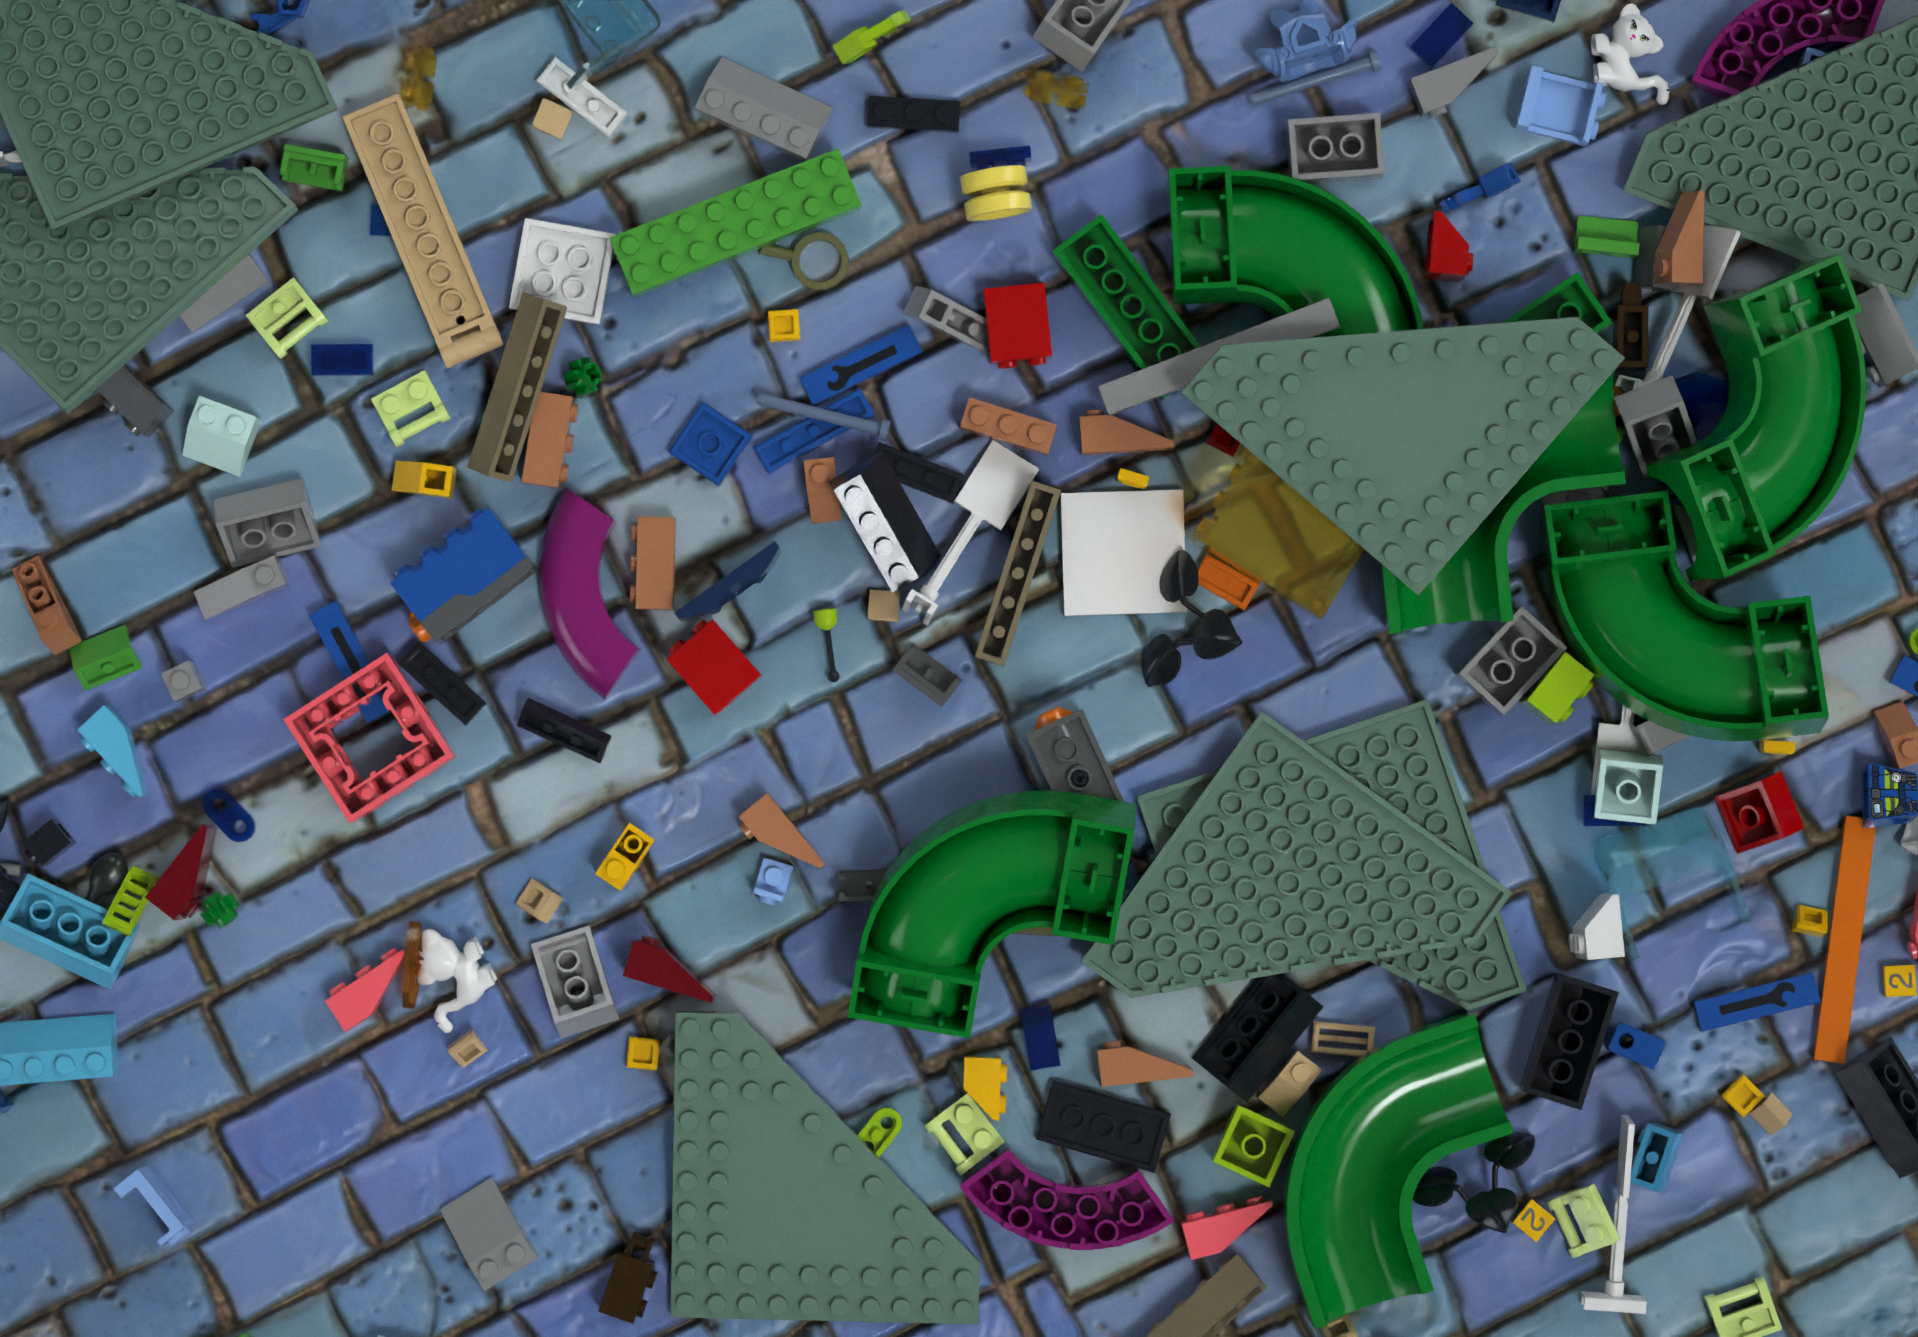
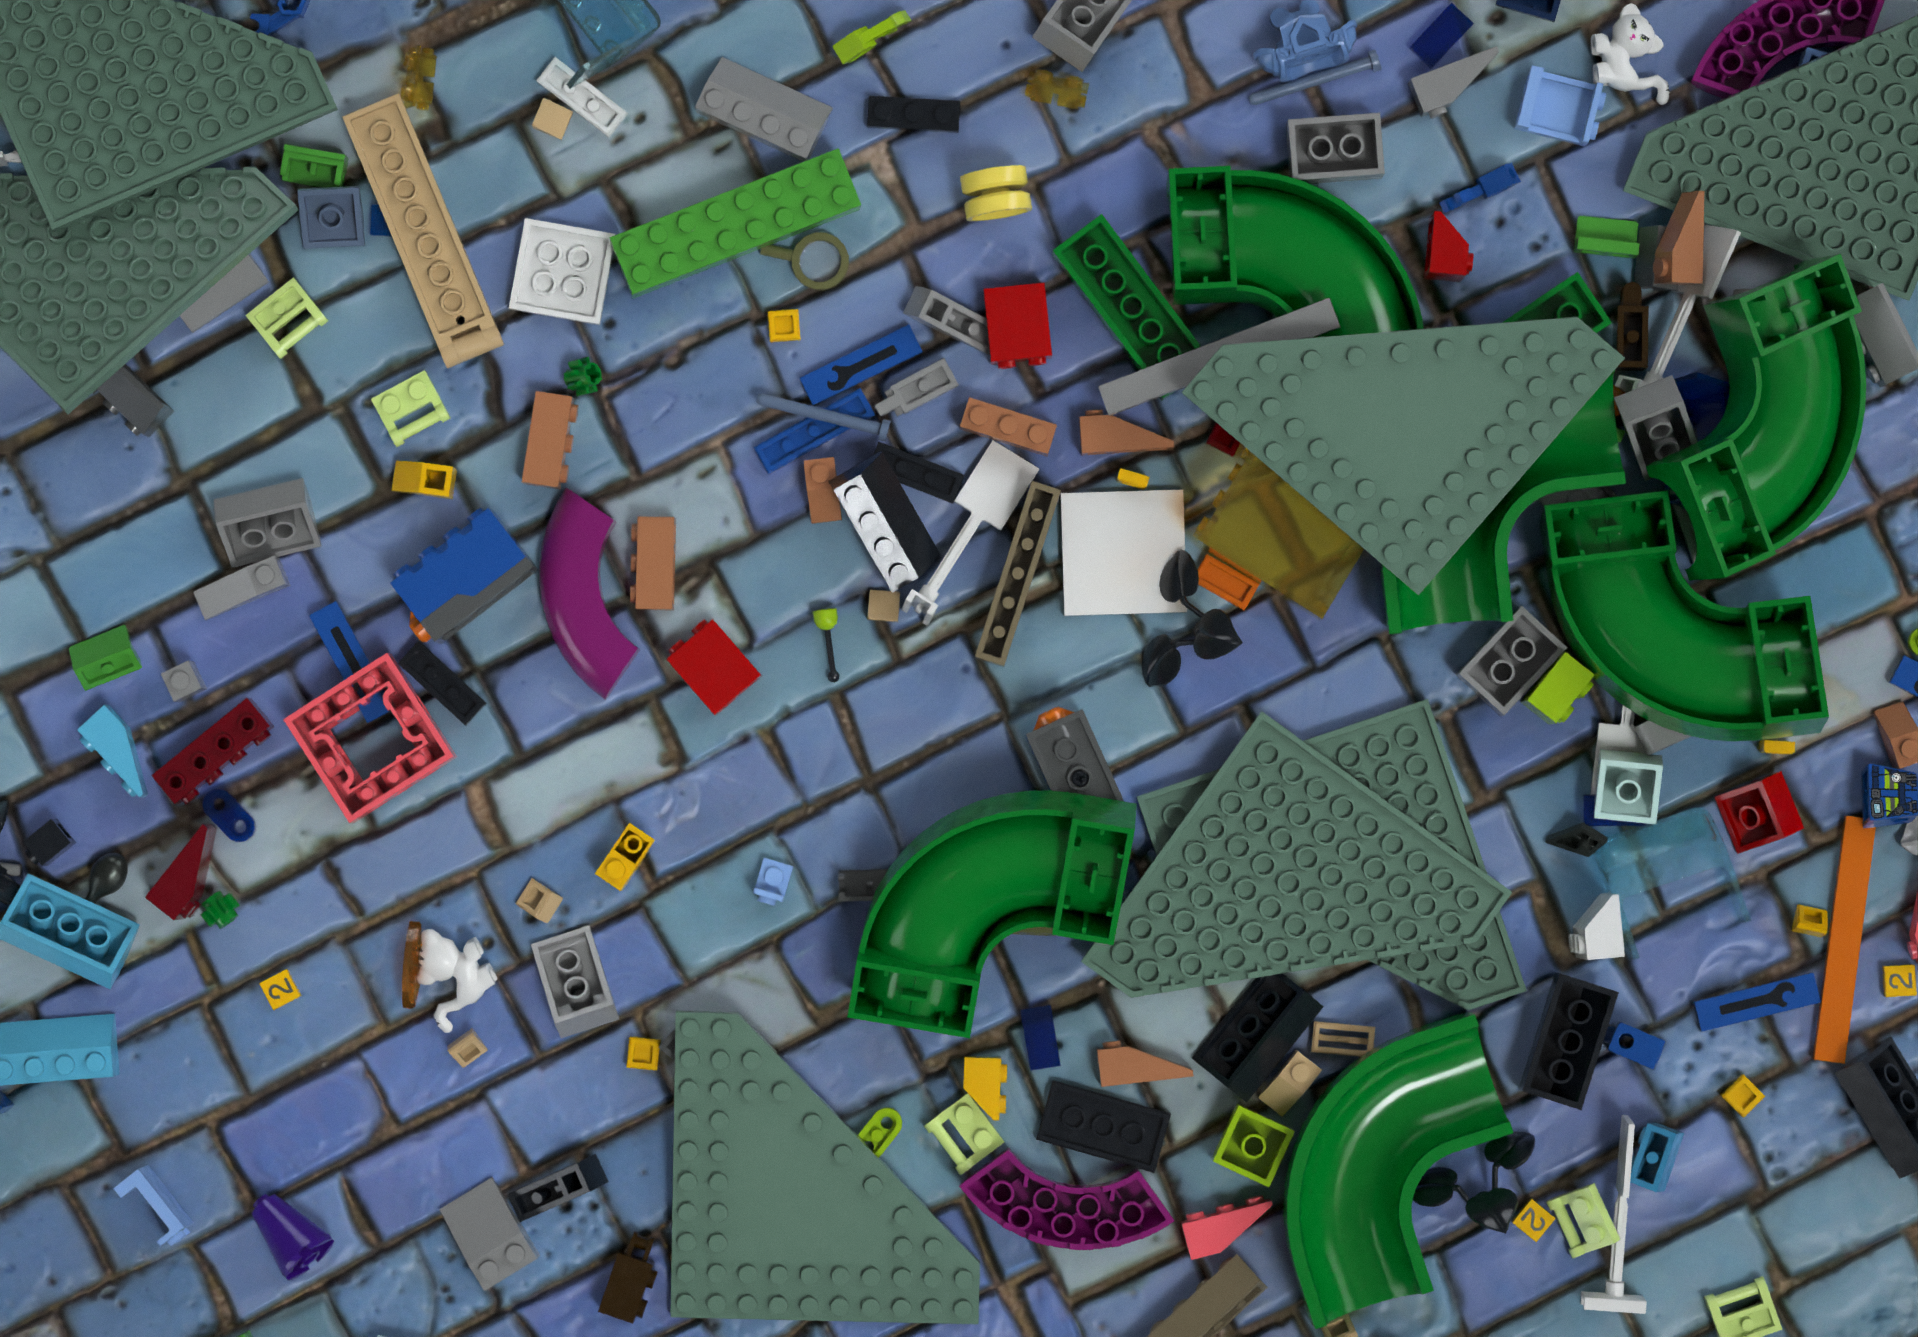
(46, 606): nougat slope -> none
(139, 883): lime slope -> none
(213, 751): none -> dark red brick
(220, 436): light aqua slope -> none
(280, 989): none -> yellow tile
(290, 1236): none -> dark purple cone
(331, 217): none -> sand blue slope
(342, 360): clear blue plate -> none
(363, 996): coral slope -> none
(517, 387): dark tan brick -> none
(558, 1188): none -> black slope
(564, 730): black plate -> none
(660, 967): dark red slope -> none
(710, 444): blue tile -> none
(731, 586): dark blue slope -> none
(774, 828): nougat slope -> none
(917, 389): none -> light grey hinge
(927, 675): dark grey hinge -> none
(1003, 156): clear blue plate -> none
(1578, 839): none -> pearl dark grey piece
(1771, 1114): tan slope -> none

